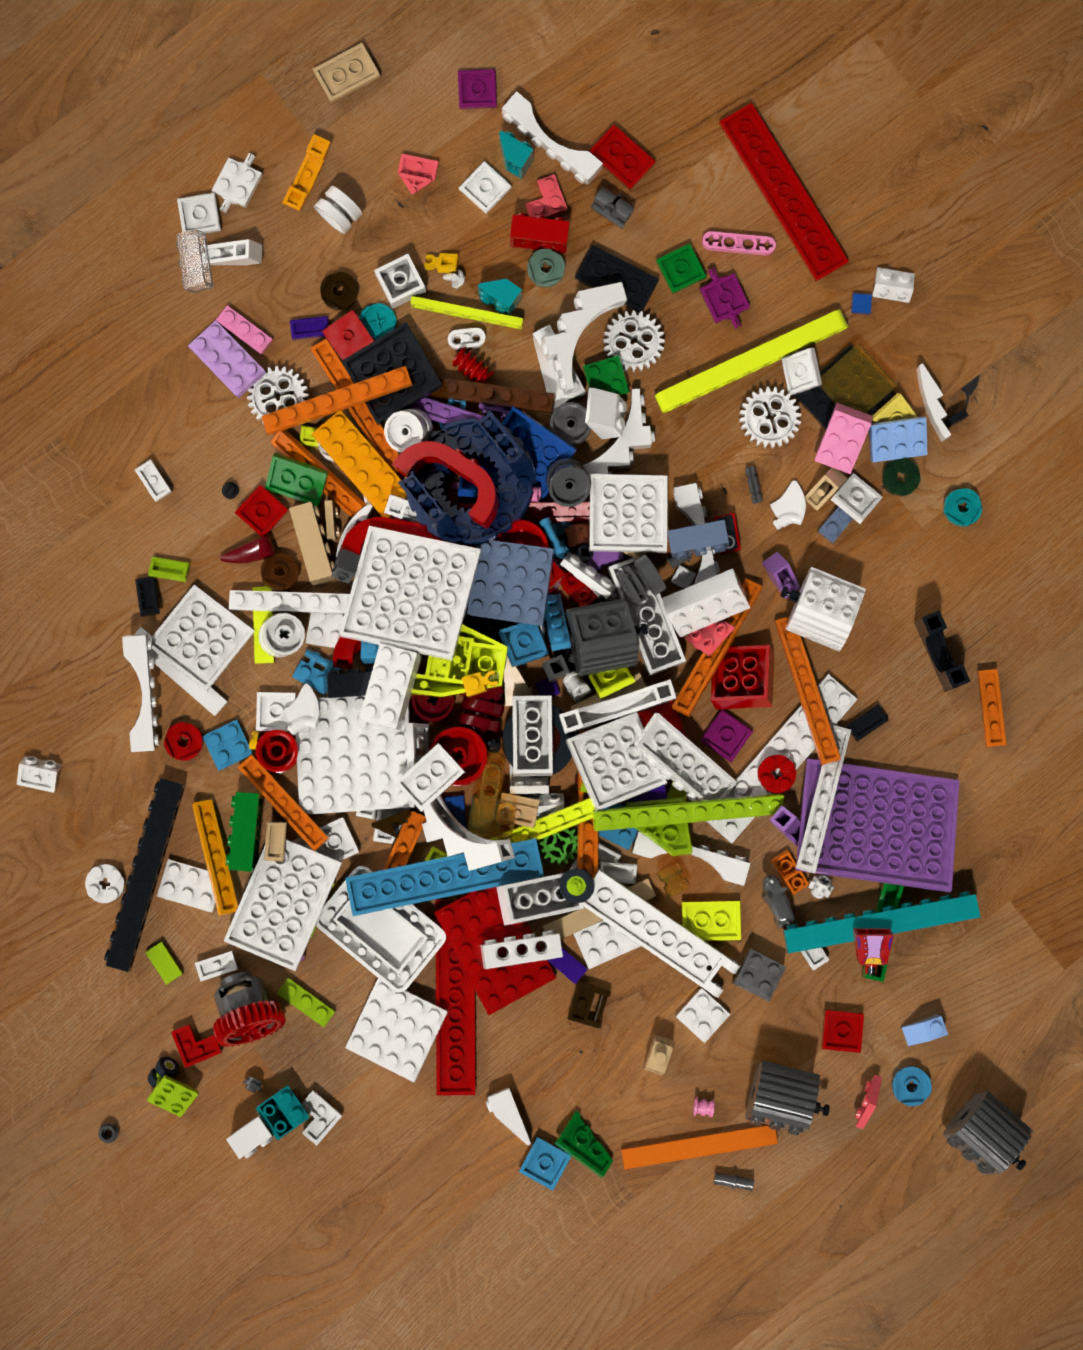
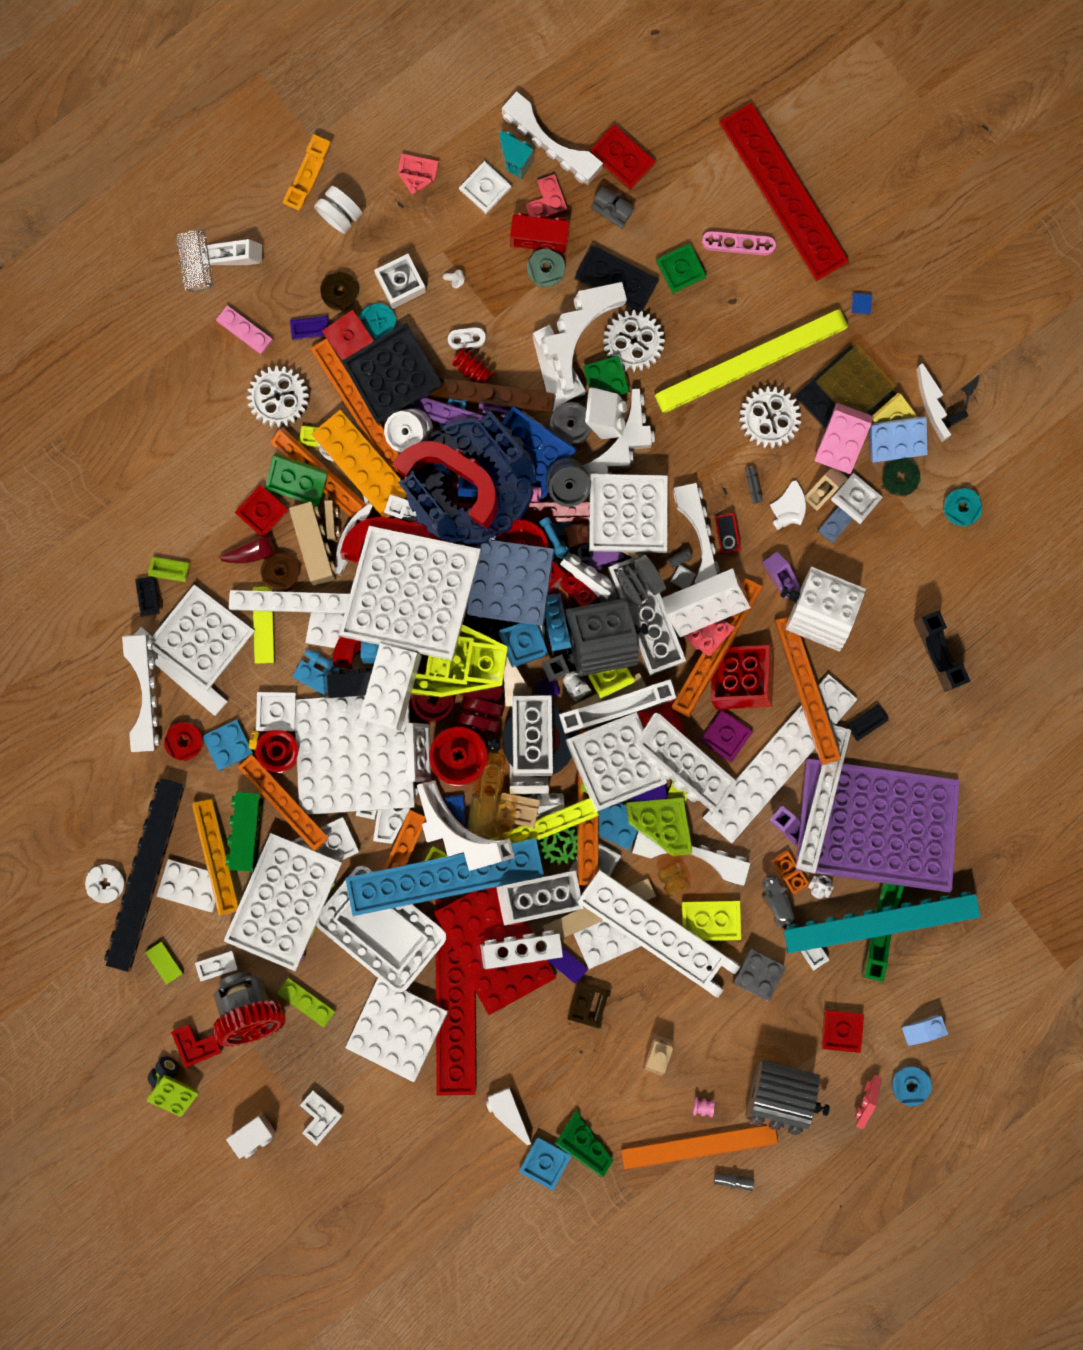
(38, 774): white bracket -> none
(102, 1133): dark grey plate -> none
(153, 480): white plate -> none
(199, 213): white plate -> none
(227, 359): lavender plate -> none
(230, 490): black piece -> none
(237, 182): white plate -> none
(252, 1084): dark grey plate -> none
(275, 841): tan tile -> none
(282, 1112): teal slope -> none
(290, 628): white wheel -> none
(304, 711): white arm -> none
(336, 400): orange plate -> none
(345, 566): dark grey brick -> none
(346, 73): tan plate -> none
(386, 824): dark brown slope -> none
(429, 777): white plate -> none
(444, 263): yellow plate -> none
(466, 312): neon yellow tile -> none
(476, 683): yellow plate -> none
(477, 89): magenta tile -> none
(500, 294): teal slope -> none
(577, 885): black wheel -> none
(620, 871): white tile -> none
(687, 812): lime plate -> none
(698, 539): sand blue brick -> none
(702, 1015): white plate -> none
(724, 298): magenta plate -> none
(770, 764): red plate -> none
(801, 371): white tile -> none
(872, 947): red torso -> none
(893, 285): white bracket -> none
(988, 1134): dark grey piece -> none
(991, 708): orange plate -> none

